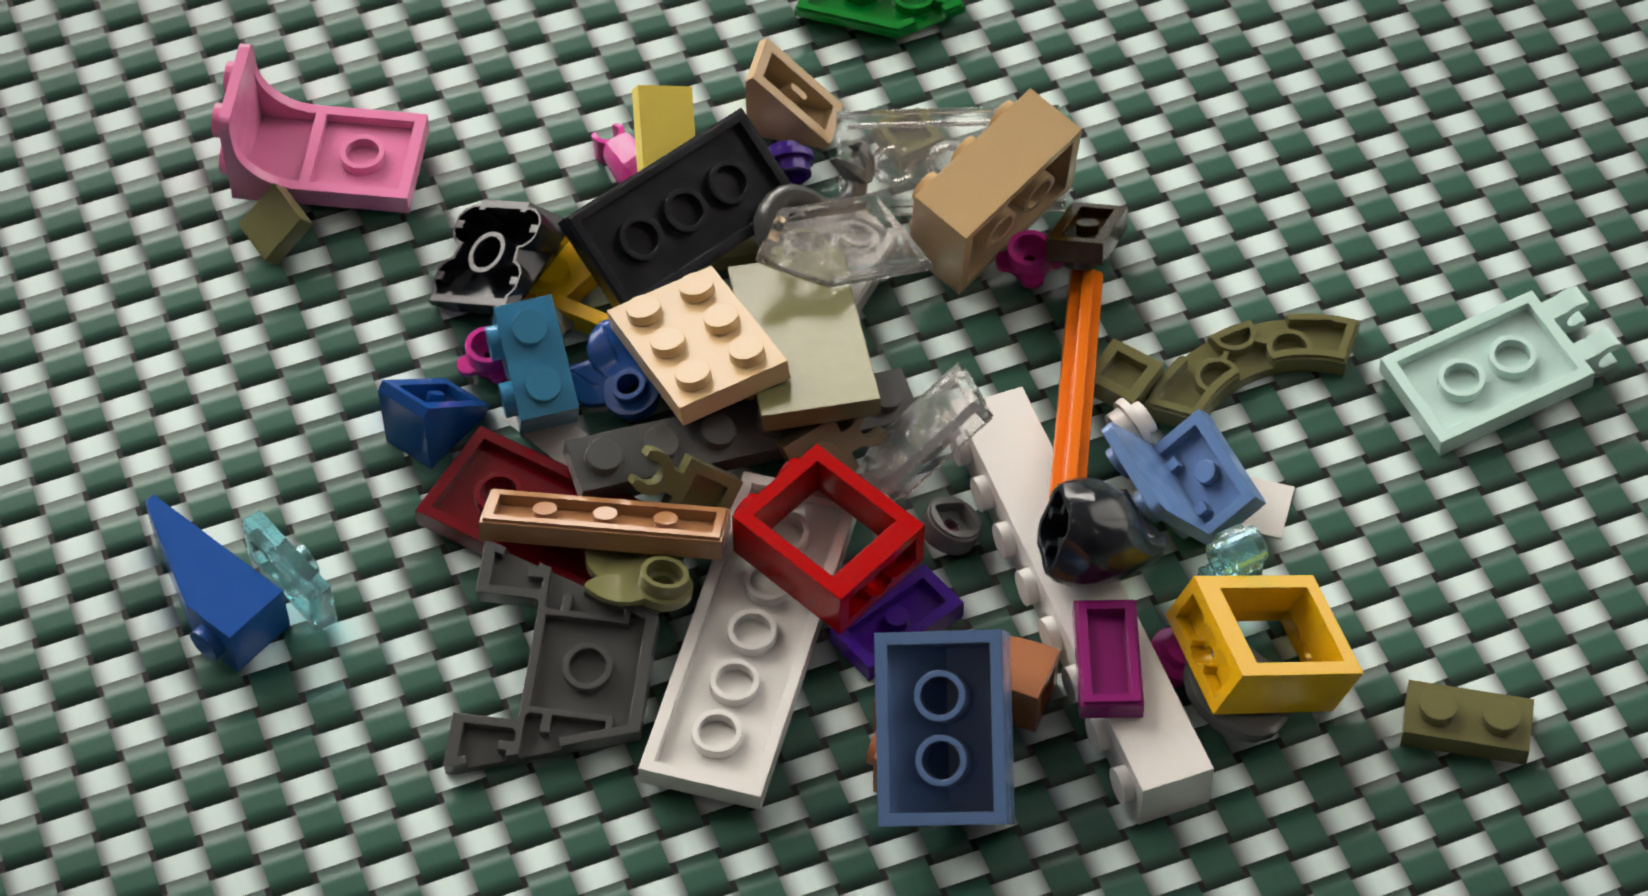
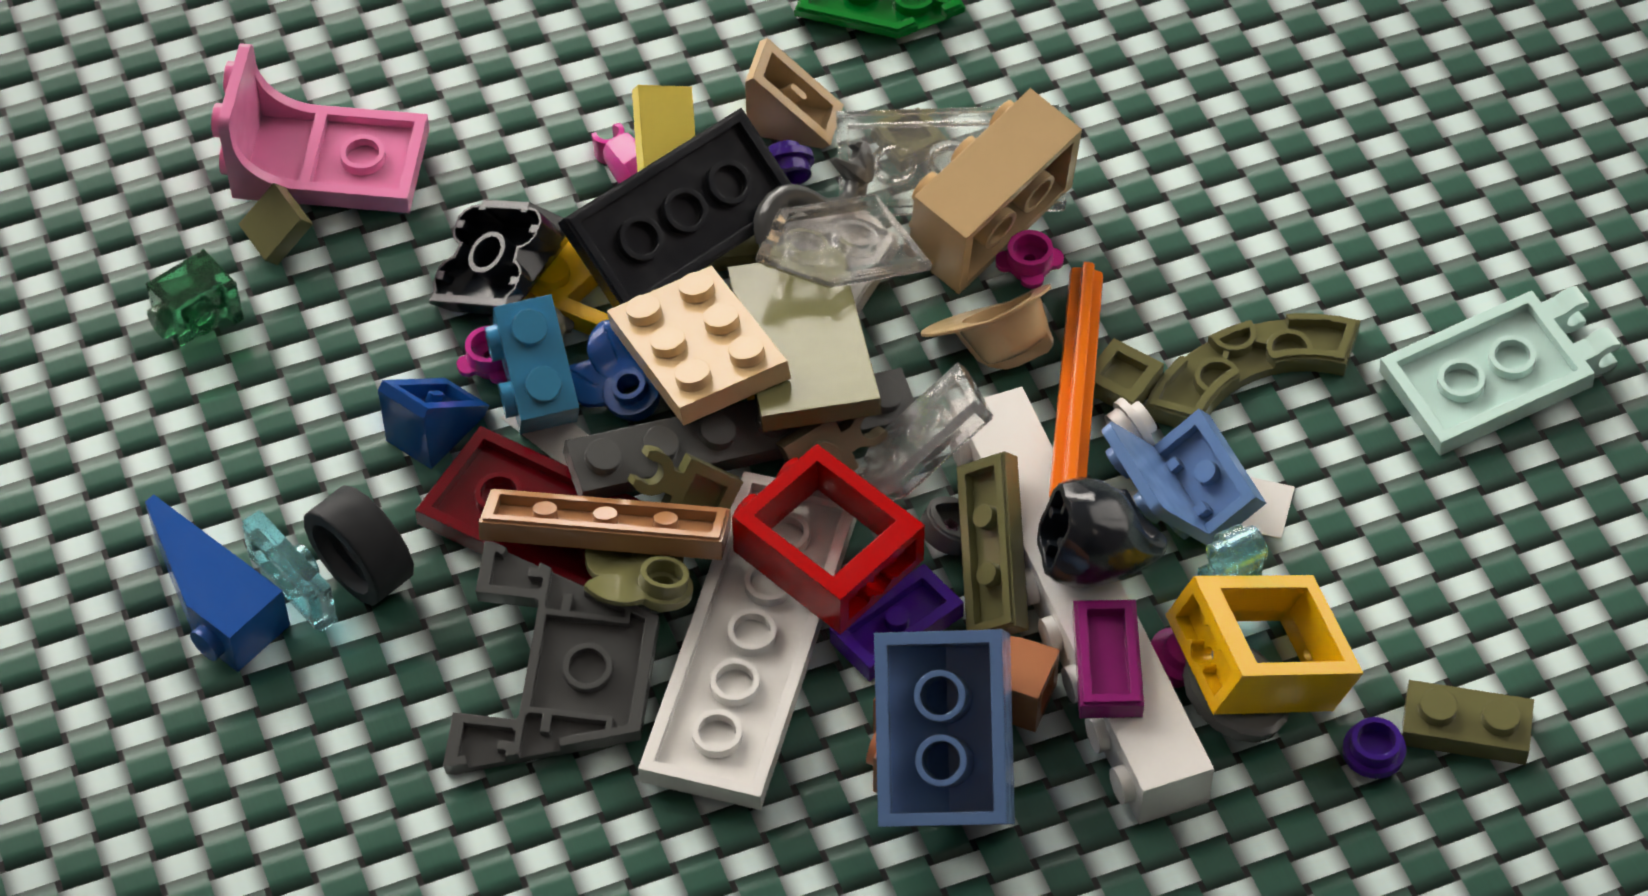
(192, 299): none -> clear green brick
(358, 545): none -> black tyre
(992, 544): none -> olive tile
(1002, 333): none -> tan piece
(1086, 235): dark brown plate -> none
(1374, 748): none -> dark purple plate

